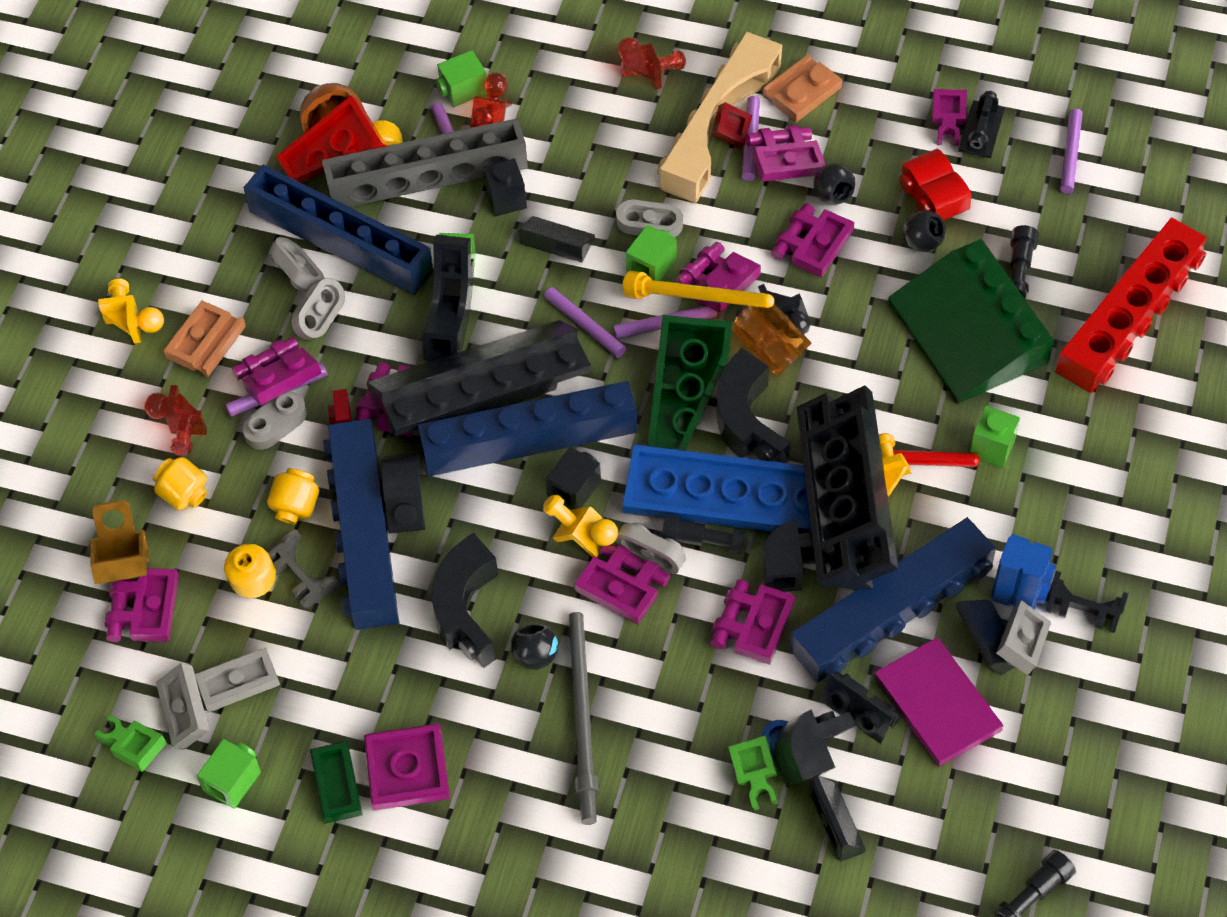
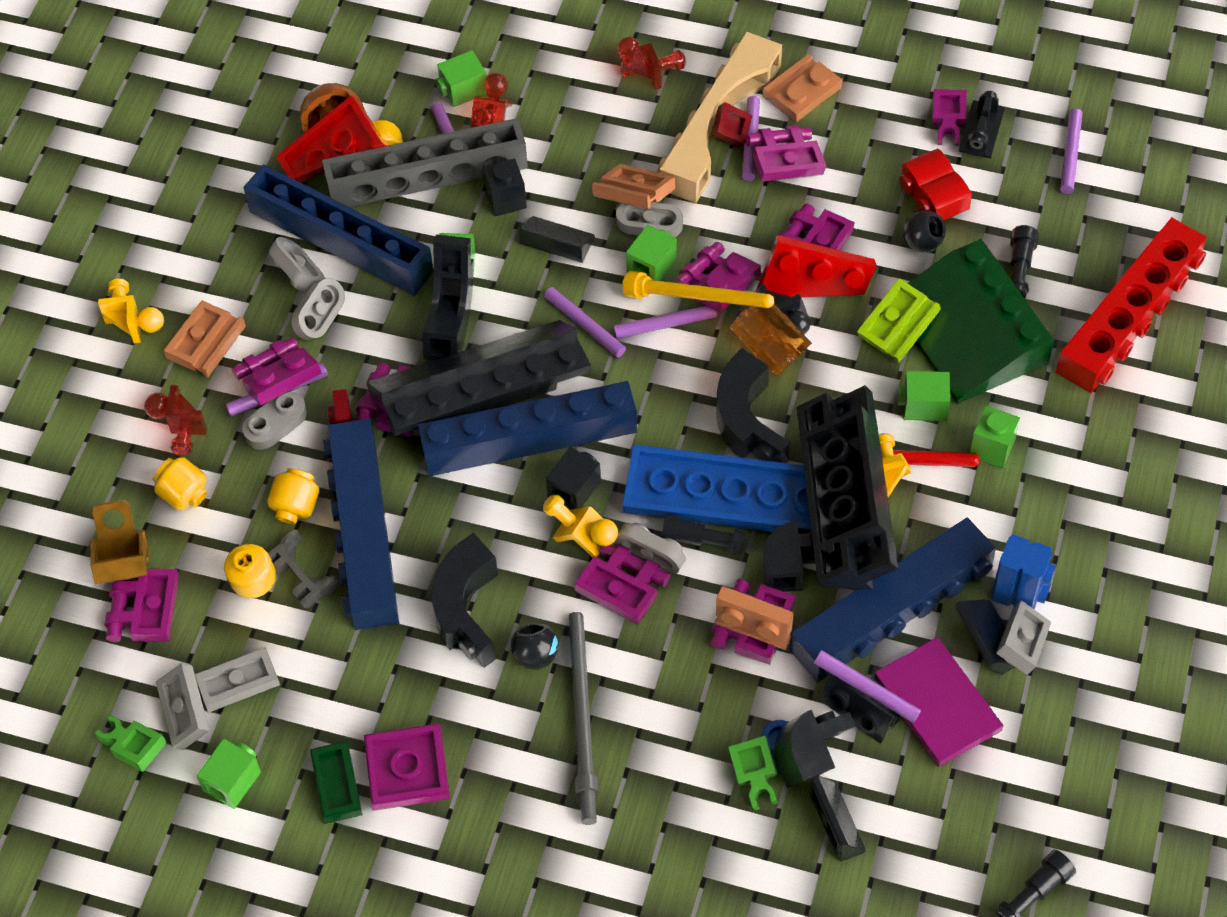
(403, 493): black brick -> none
(634, 186): none -> nougat plate
(687, 372): dark green wedge -> none
(754, 617): none -> nougat plate
(815, 270): none -> red wing
(834, 184): black piece -> none
(867, 686): none -> medium lavender bar
(898, 320): none -> lime plate
(925, 395): none -> bright green brick
(1109, 610): black piece -> none

